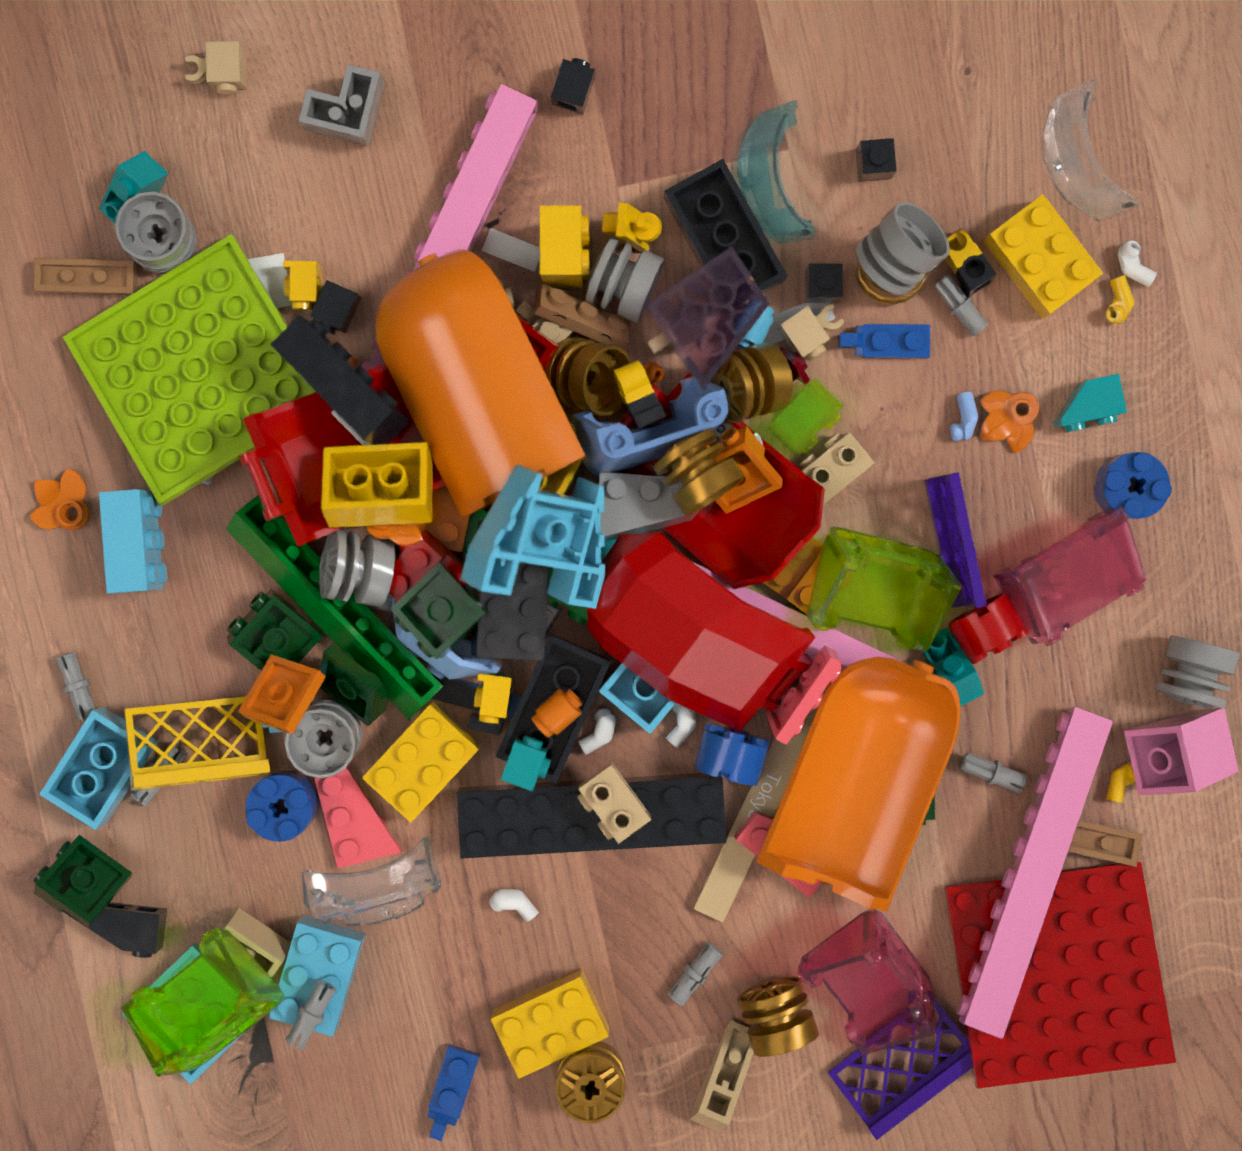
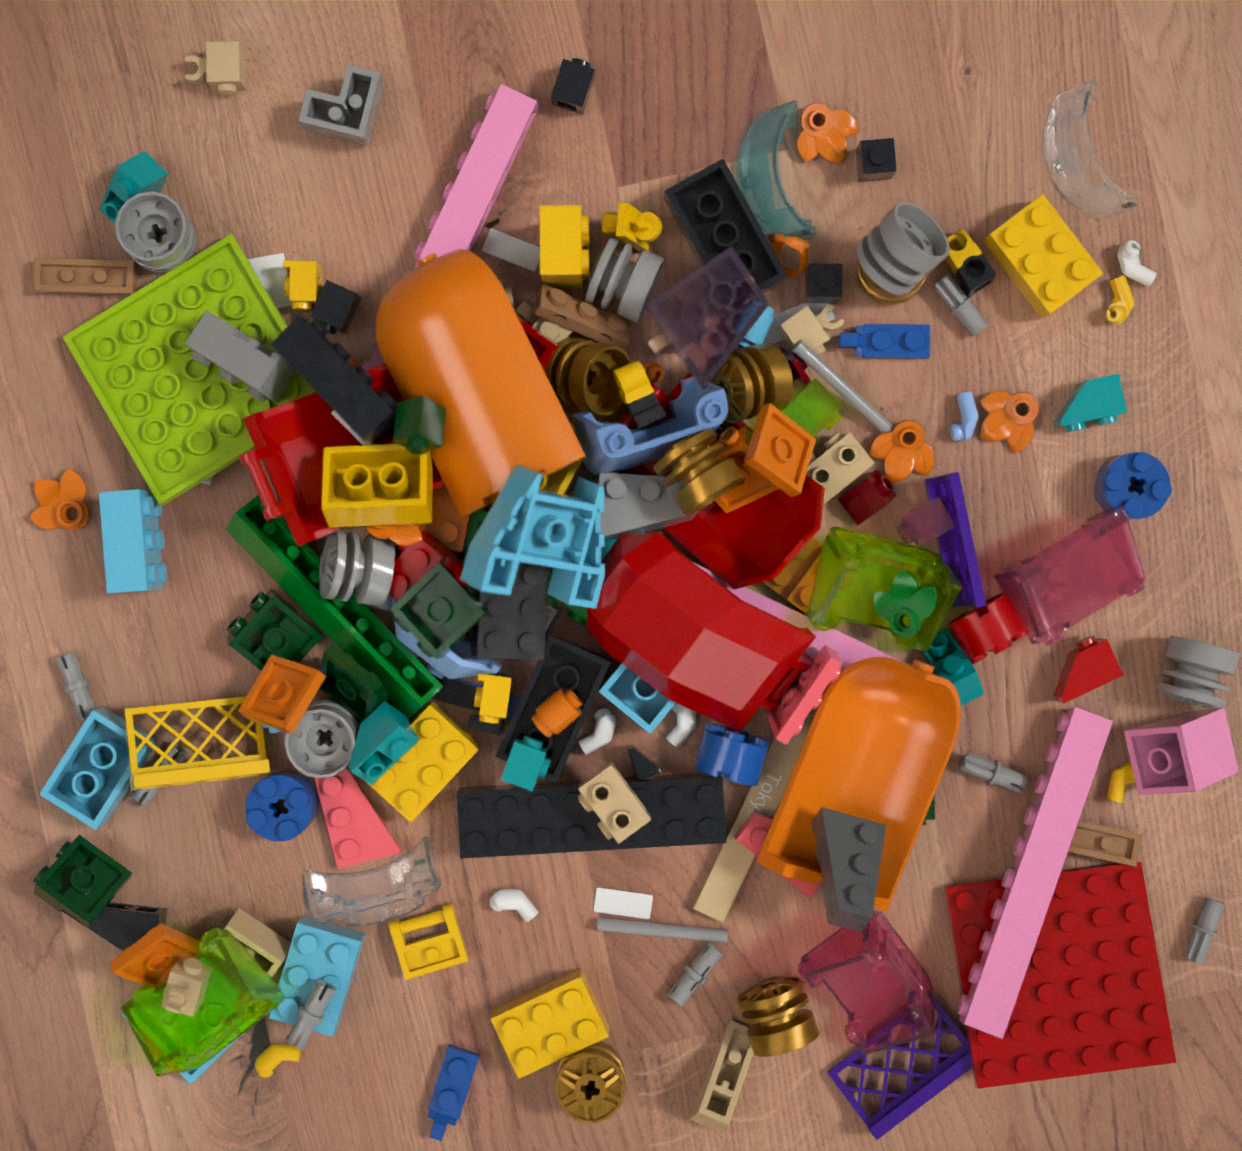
(154, 956): none -> orange plate
(186, 986): none -> tan brick
(240, 358): none -> light grey wedge
(273, 1055): none -> yellow arm
(381, 742): none -> teal slope
(419, 425): none -> dark green brick
(433, 951): none -> yellow plate
(623, 903): none -> white sticker
(642, 764): none -> black slope
(662, 930): none -> light grey bar
(777, 242): none -> orange piece
(780, 450): none -> orange plate
(826, 138): none -> orange plate
(842, 387): none -> light grey bar
(849, 866): none -> dark grey wedge
(868, 497): none -> dark red bracket
(903, 456): none -> orange plate
(905, 599): none -> green plate
(925, 523): none -> clear pink brick
(1087, 669): none -> red slope
(1204, 930): none -> light grey axle

